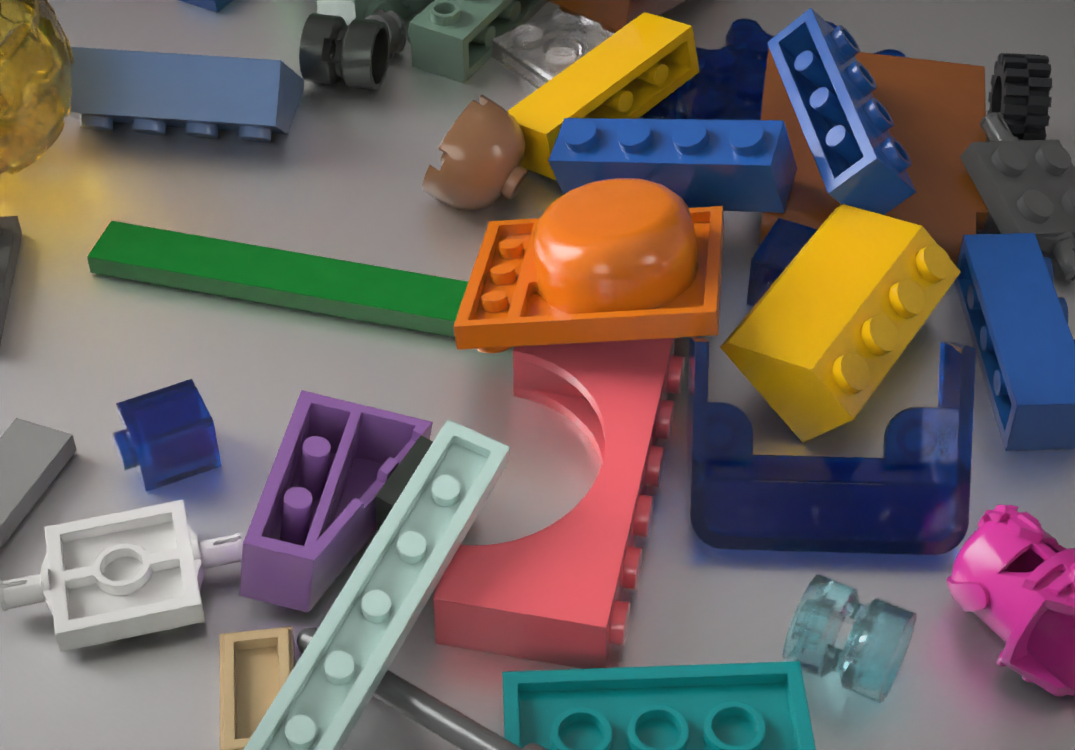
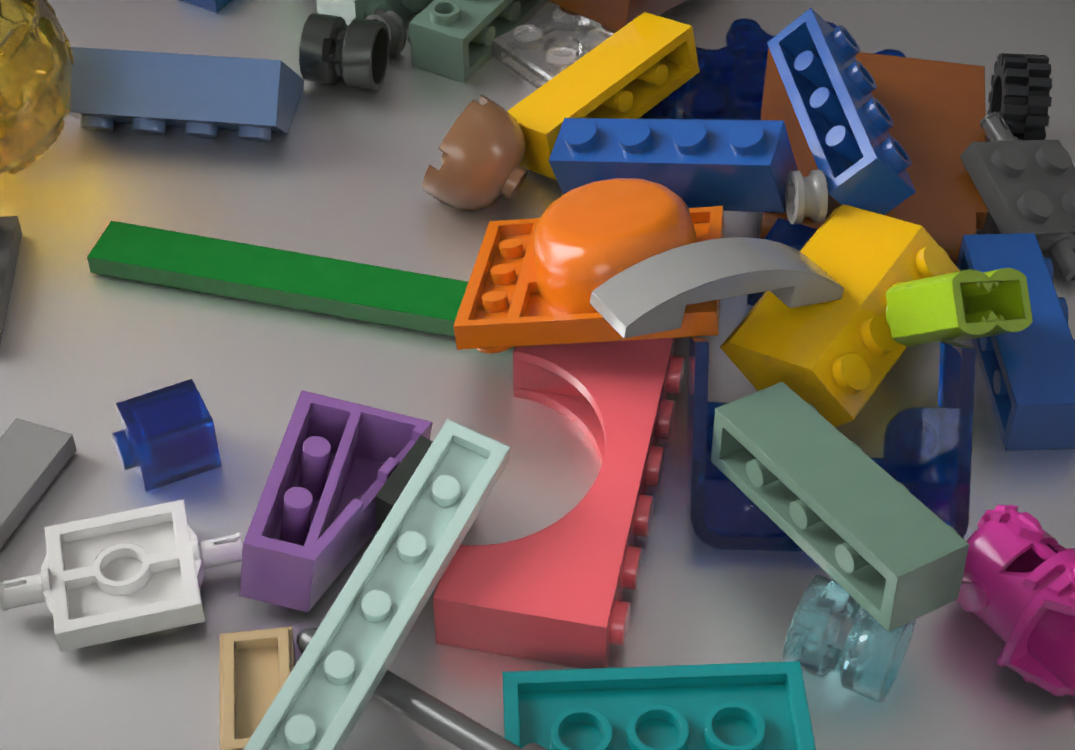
(656, 290): none -> light grey slope
(806, 196): none -> light grey bush
(839, 505): none -> sand green brick
(958, 306): none -> lime brick

